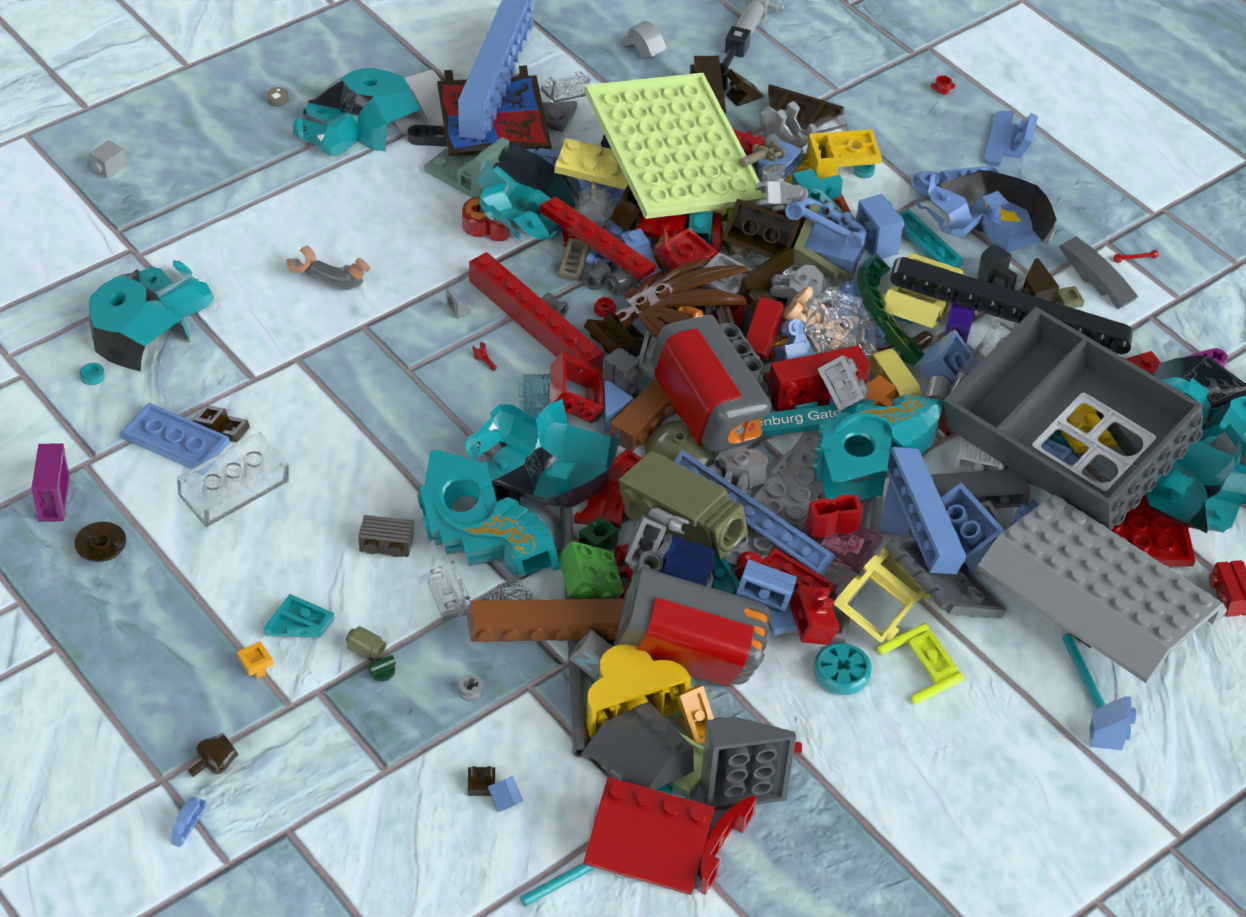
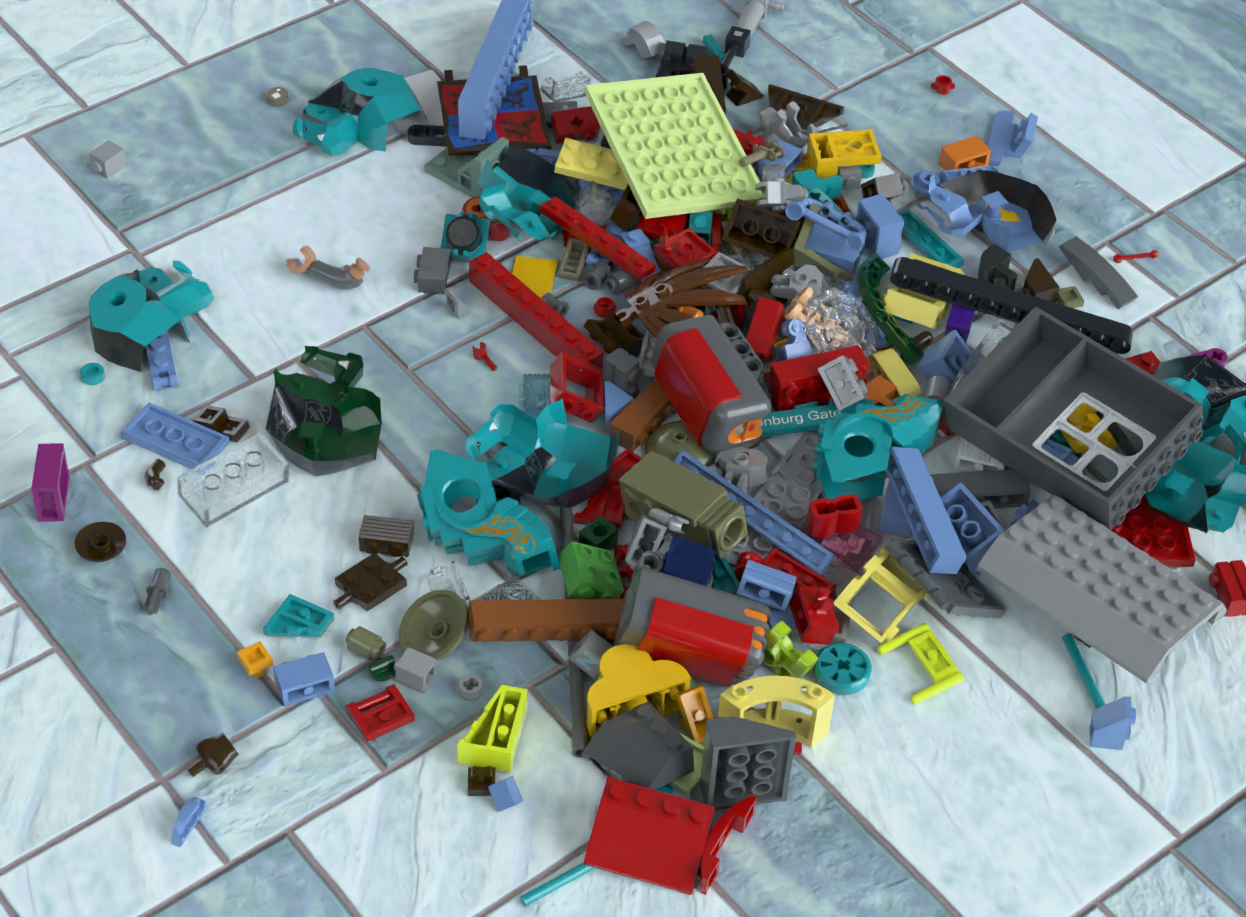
(152, 474): none -> dark brown arm
(156, 591): none -> dark grey axle
(161, 362): none -> medium blue plate
(304, 679): none -> medium blue brick
(322, 423): none -> dark green piece
(370, 582): none -> dark brown plate
(381, 718): none -> red plate
(415, 670): none -> light grey brick
(433, 270): none -> dark grey brick
(435, 624): none -> olive dish
(464, 235): none -> piece
(497, 731): none -> neon yellow wedge
(536, 273): none -> yellow window
(575, 124): none -> red brick
(678, 58): none -> black plate
(713, 47): none -> teal axle
(774, 691): none -> light yellow window
(780, 654): none -> lime piece
(851, 177): none -> light grey brick
(890, 186): none -> brick
(965, 154): none -> orange brick

